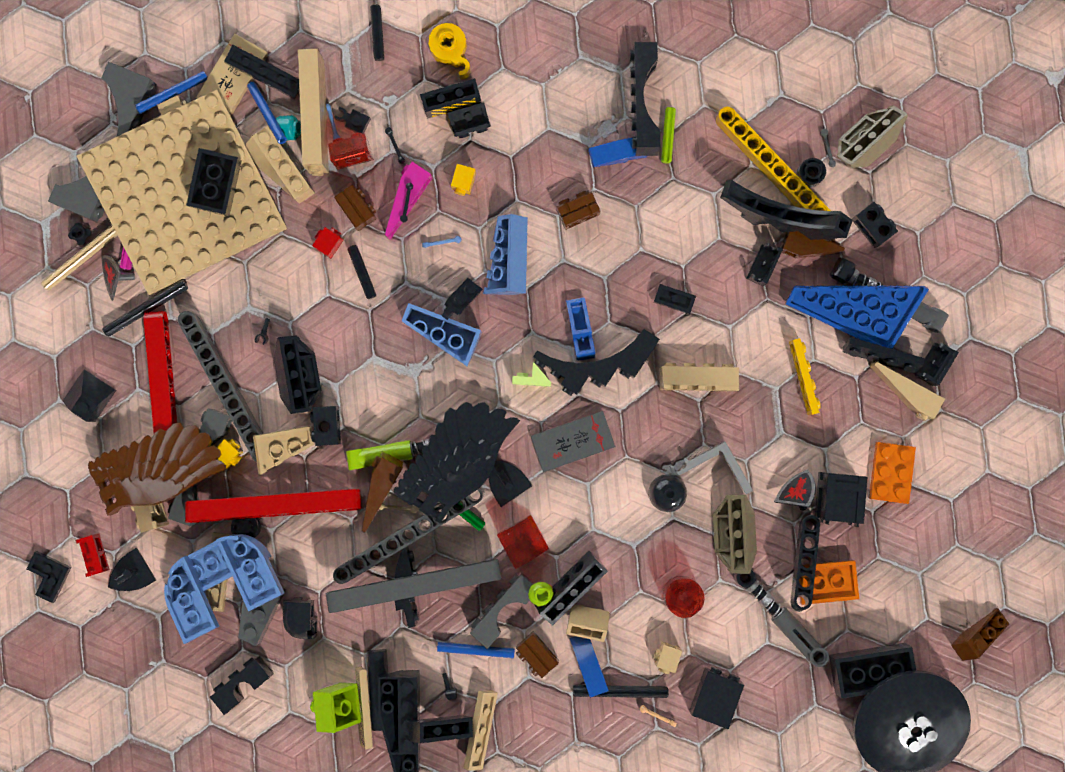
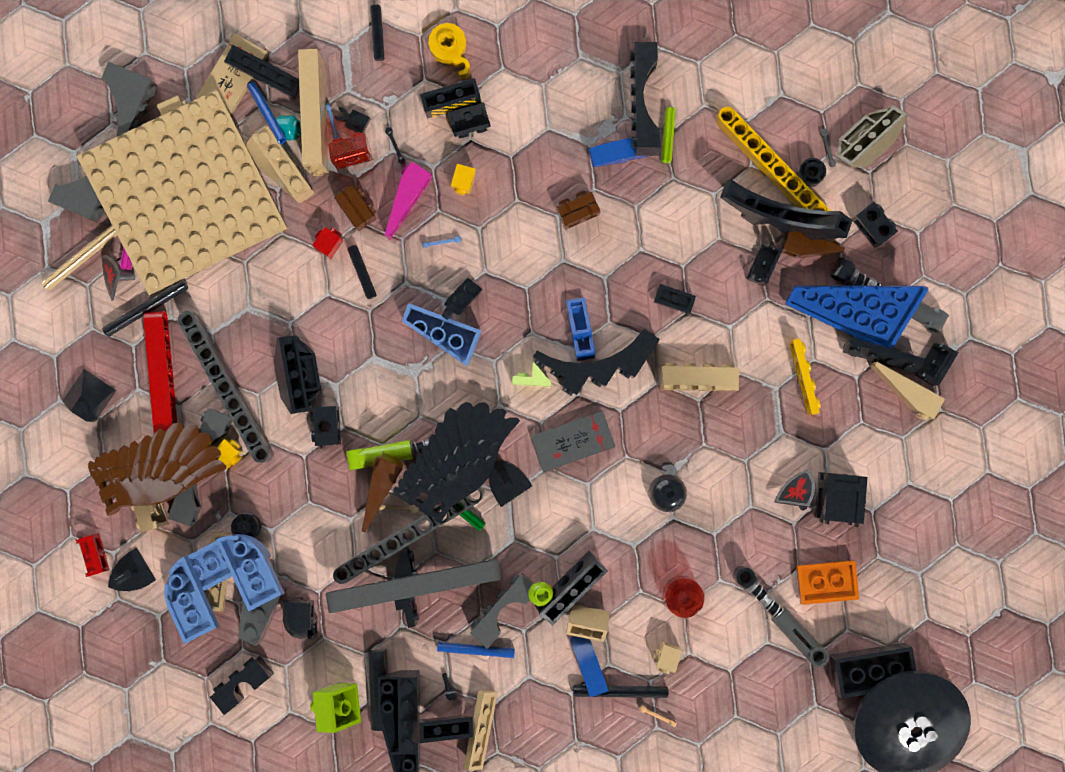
(53, 574): black tile -> none
(73, 234): black plate -> none
(171, 92): blue piece -> none
(214, 182): black brick -> none
(263, 332): black hand -> none
(272, 505): red beam -> none
(278, 446): tan wing -> none
(365, 725): tan tile -> none
(409, 186): black hinge -> none
(509, 257): medium blue wedge -> none
(522, 541): clear red slope -> none
(537, 655): reddish brown brick -> none
(712, 452): light grey hinge -> none
(716, 697): black brick -> none
(735, 534): dark tan wedge -> none
(801, 571): black beam -> none
(892, 472): orange plate -> none
(980, 636): reddish brown slope -> none

